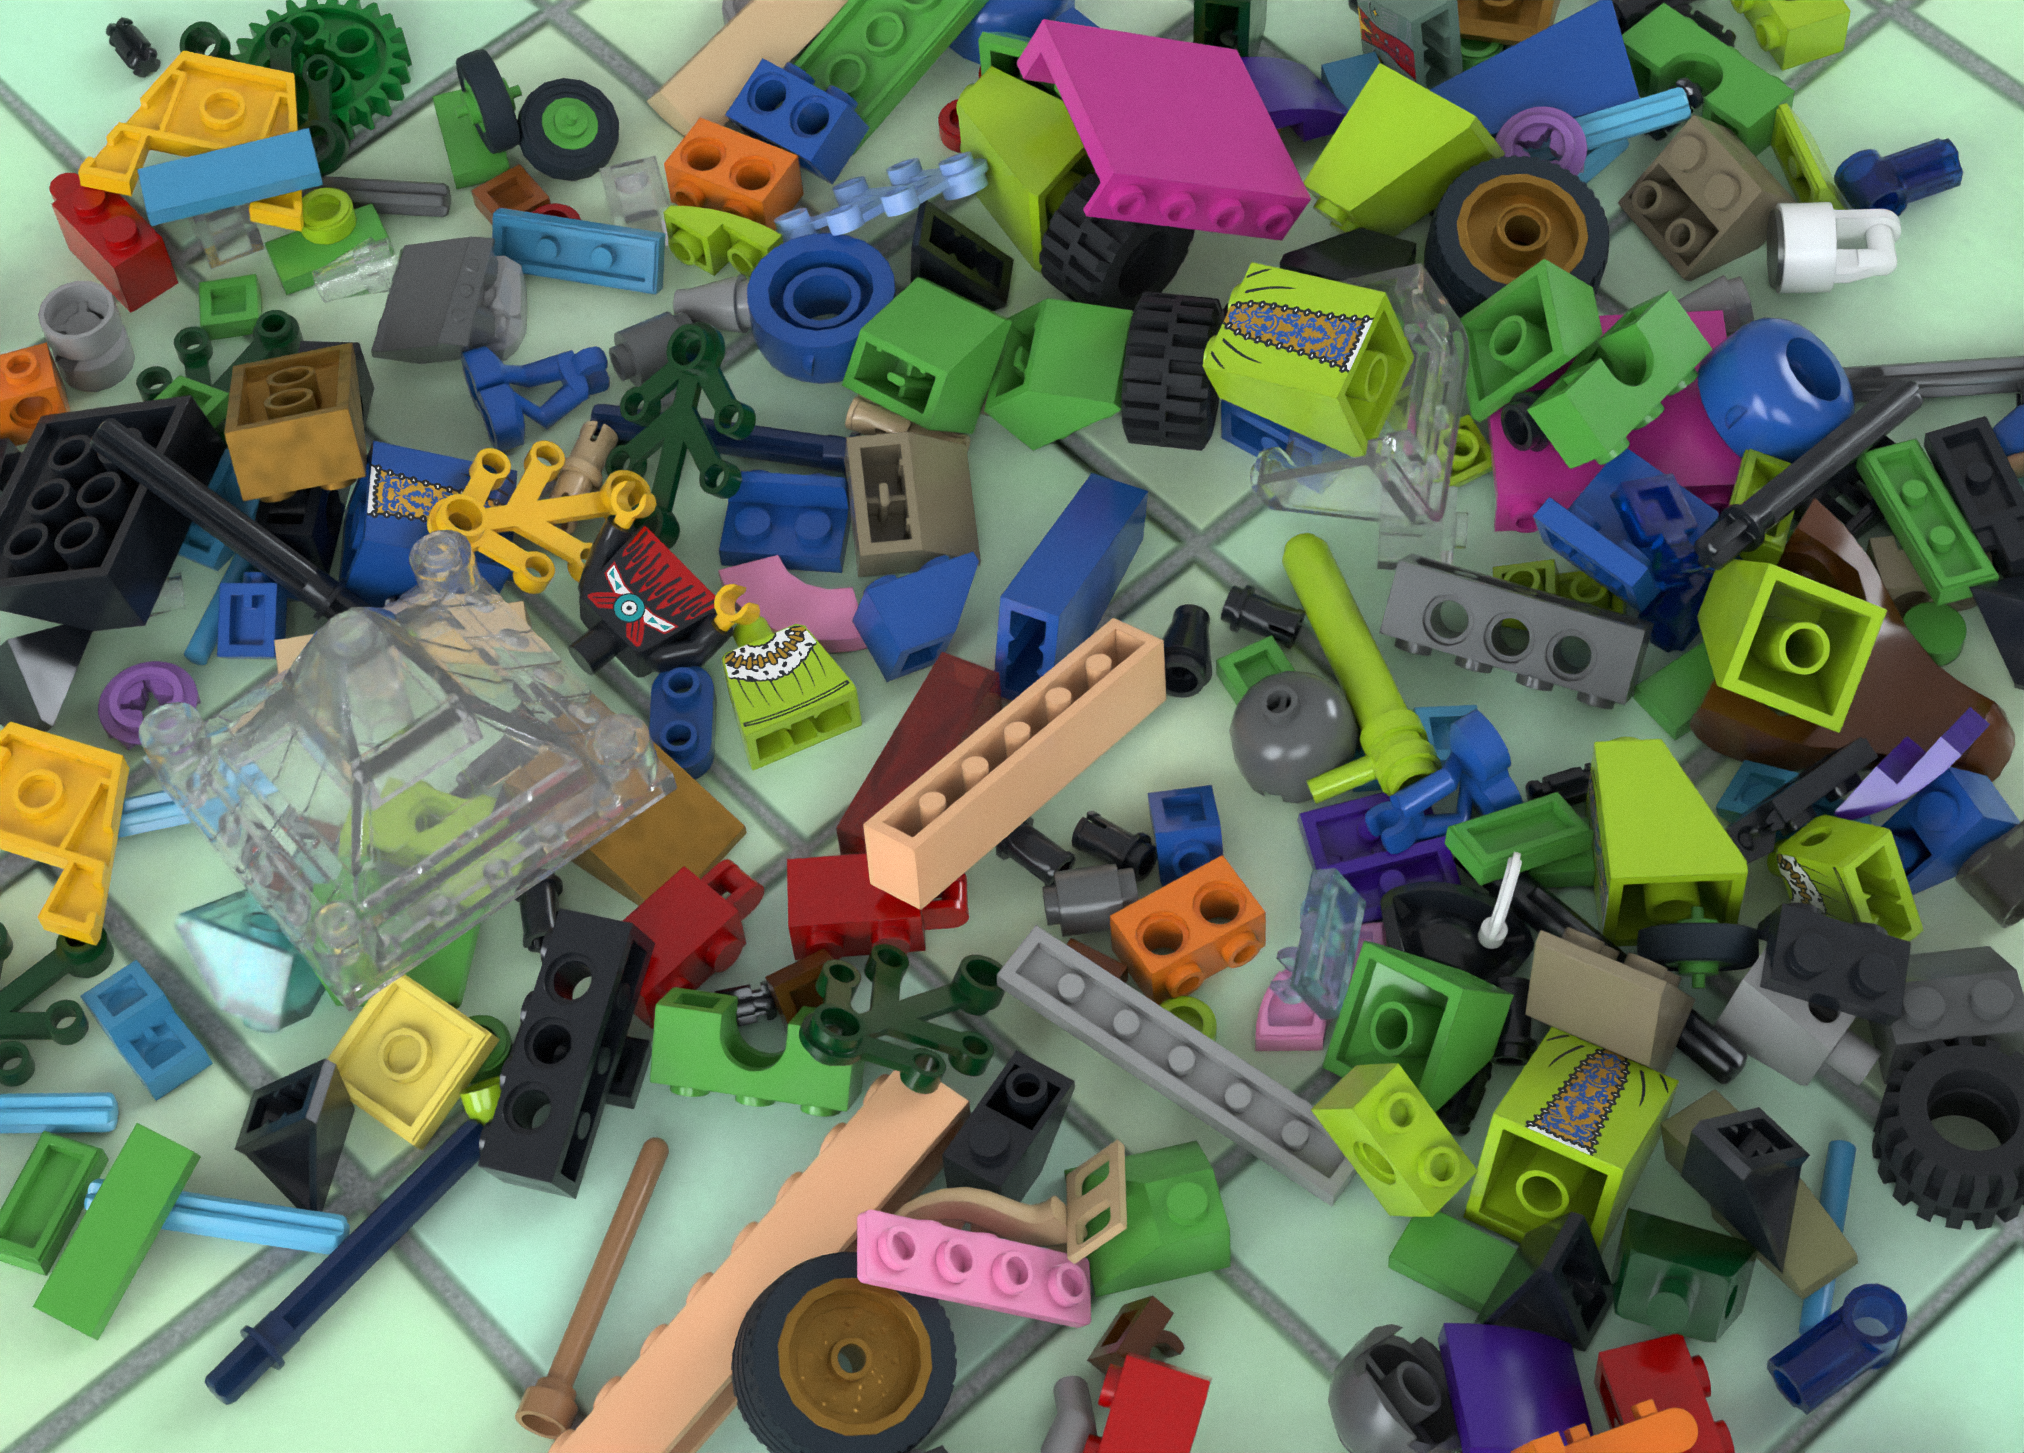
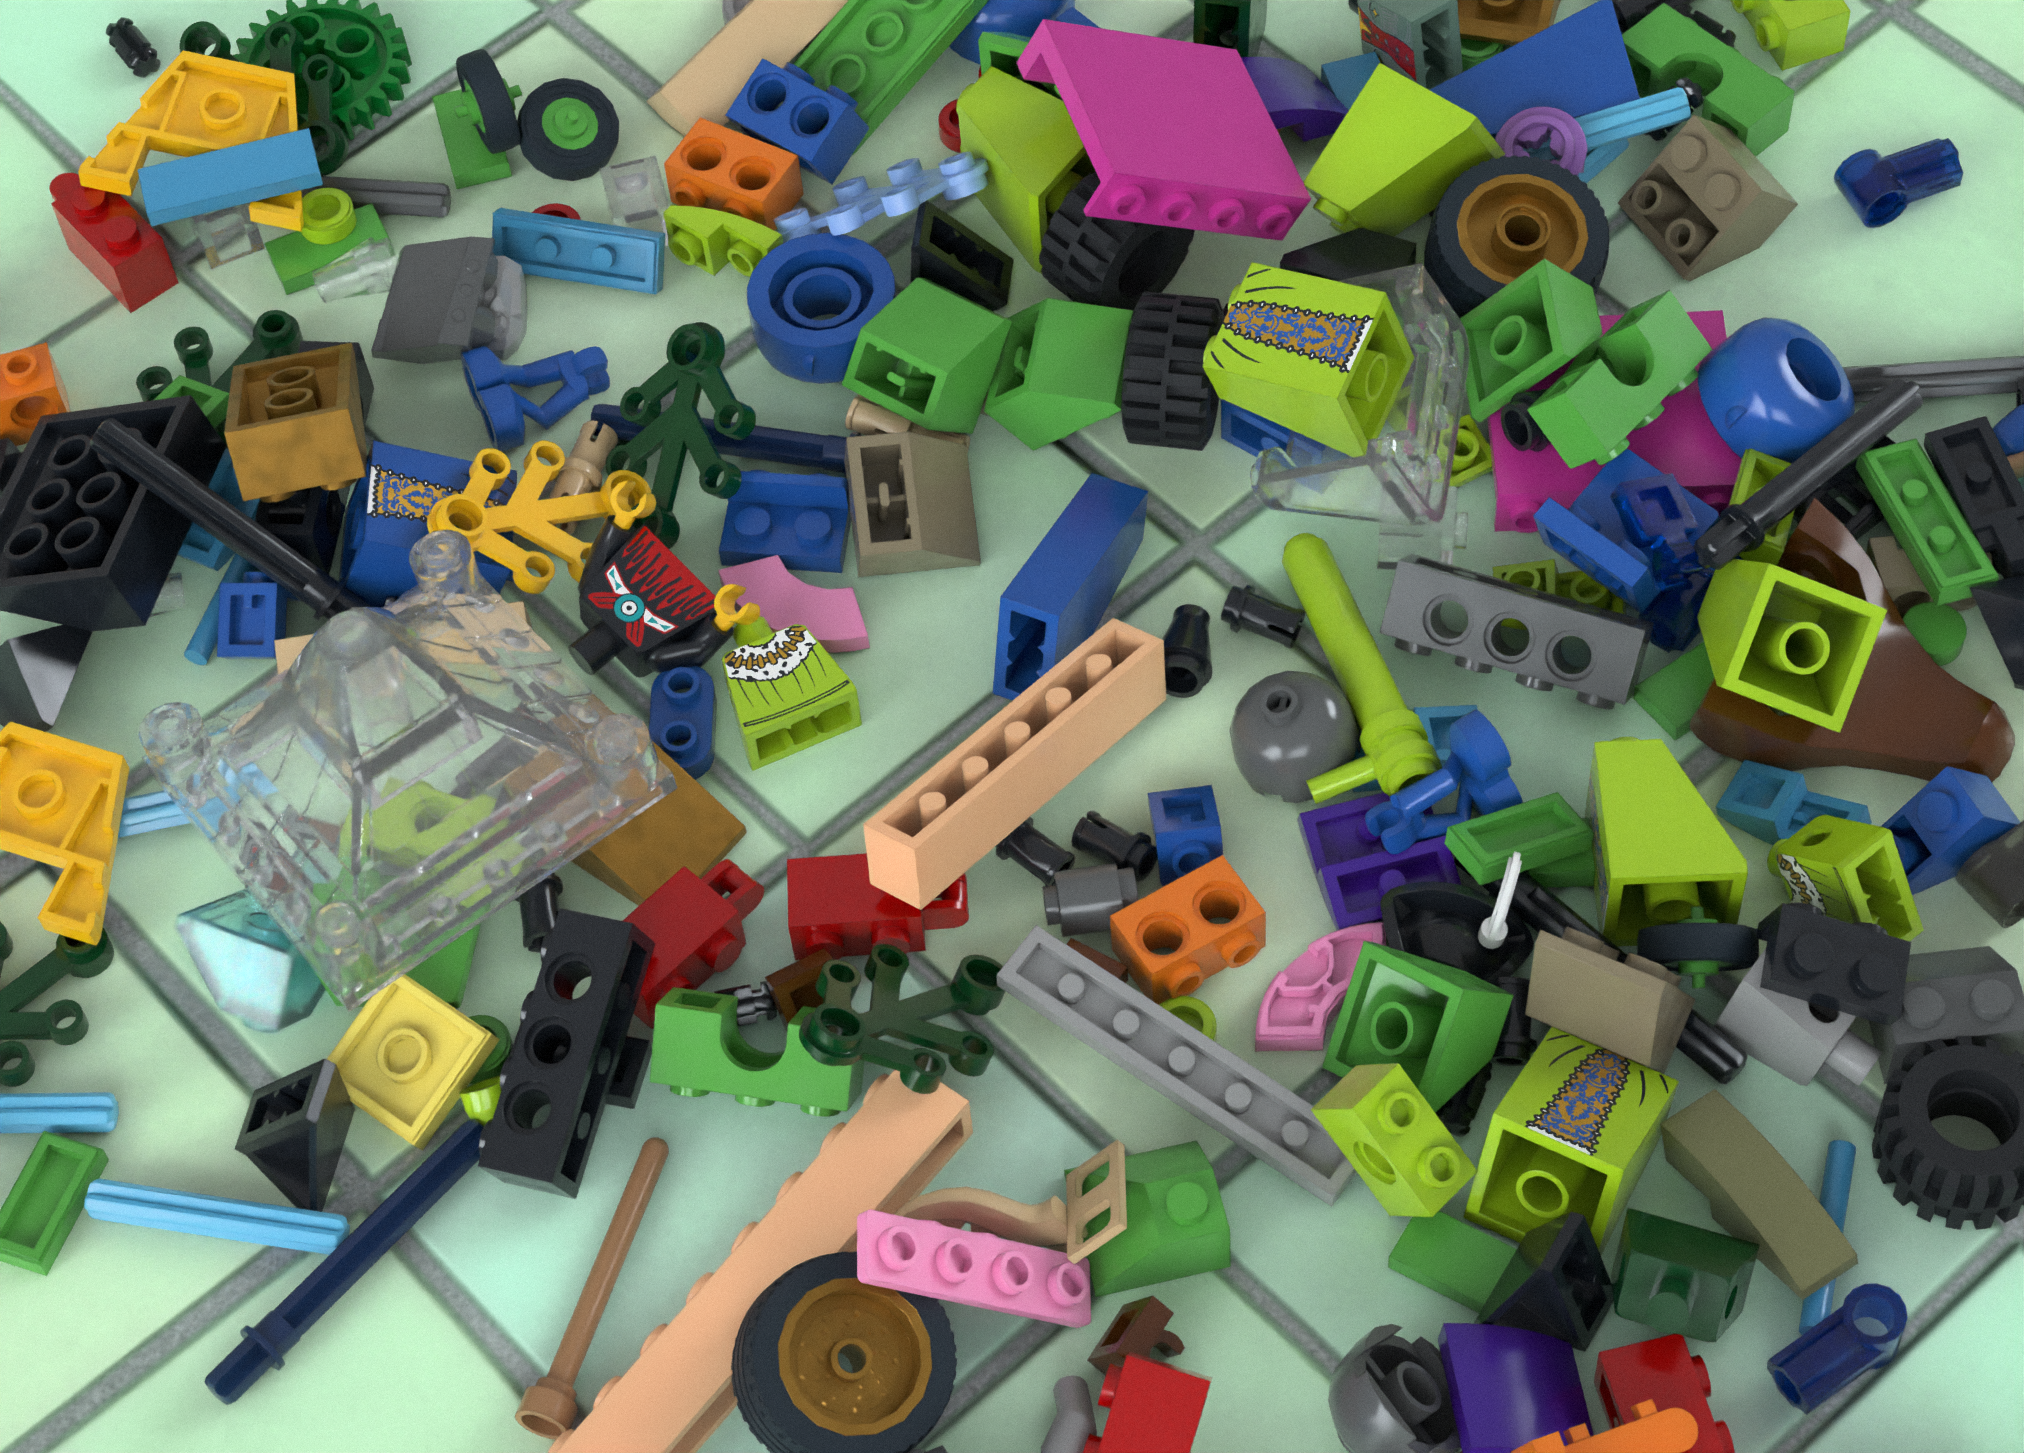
(86, 336): light grey wheel -> none
(117, 1231): bright green tile -> none
(129, 690): medium lavender gear -> none
(146, 1030): dark azure slope -> none
(230, 306): bright green tile -> none
(509, 190): dark orange tile -> none
(643, 347): dark grey brick -> none
(717, 304): light grey cone -> none
(914, 616): blue slope -> none
(943, 714): clear red brick -> none
(1010, 1130): black slope -> none
(1250, 665): bright green tile -> none
(1327, 945): clear light blue plate -> none
(1570, 784): black piece -> none
(1722, 295): light grey cone -> none
(1748, 1175): black slope -> none
(1792, 803): black hinge -> none
(1803, 161): lime slope -> none
(1820, 246): white piece -> none
(1911, 768): slope -> none

